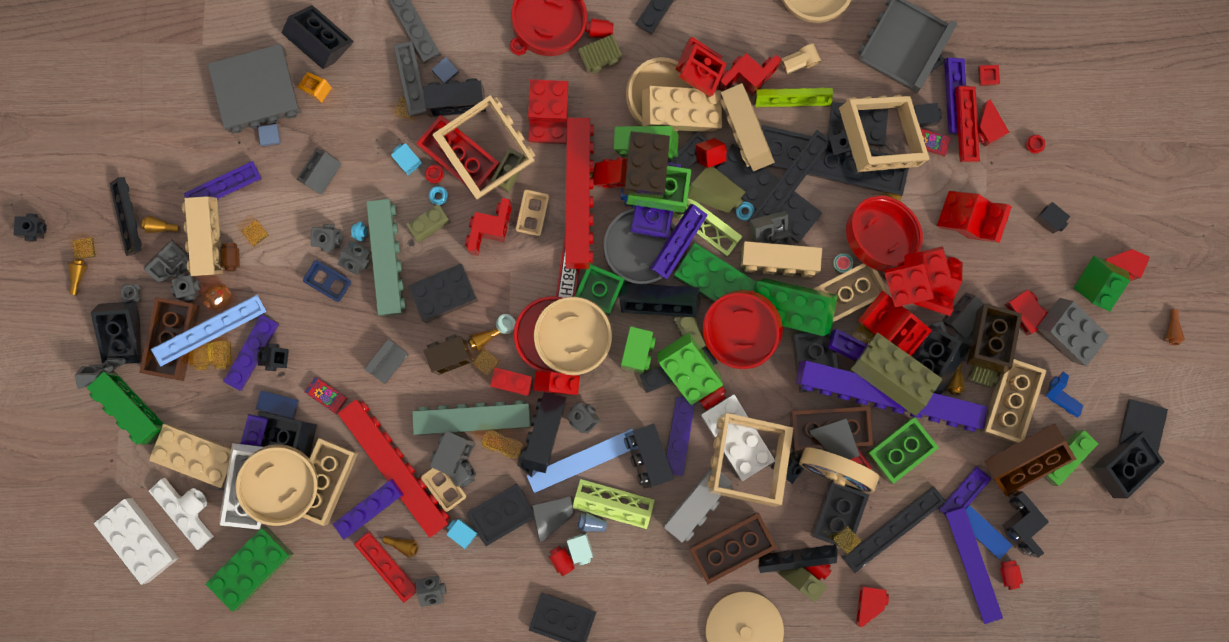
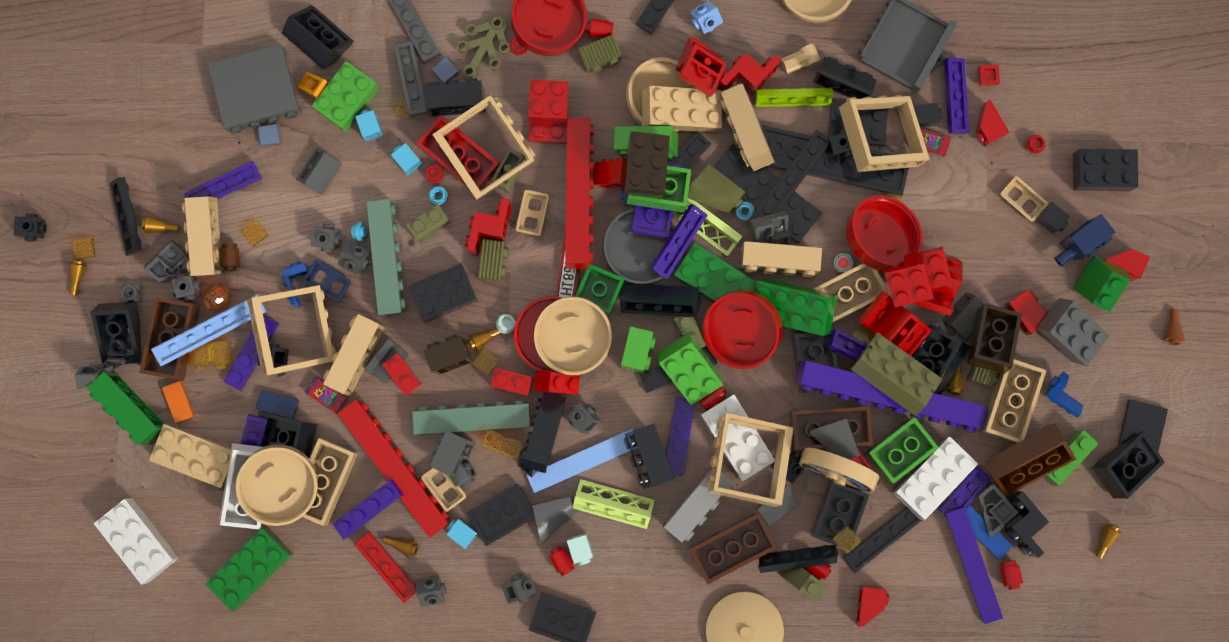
(178, 402): none -> orange tile
(183, 511): white plate -> none
(261, 335): none -> tan window
(295, 270): none -> blue bracket
(345, 96): none -> bright green brick
(353, 355): none -> tan brick
(369, 125): none -> medium azure brick
(401, 374): none -> red brick
(484, 44): none -> olive plant
(491, 260): none -> olive brick
(519, 588): none -> dark grey brick
(590, 523): sand blue cone -> none
(706, 17): none -> light blue brick
(711, 152): red brick -> none
(773, 514): none -> dark grey panel
(844, 79): none -> black slope
(935, 478): none -> white brick
(967, 124): red tile -> none
(974, 216): red bracket -> none
(995, 509): none -> dark grey slope
(1027, 193): none -> tan piece
(1085, 240): none -> dark blue brick
(1105, 169): none -> black brick
(1109, 537): none -> pearl gold cone

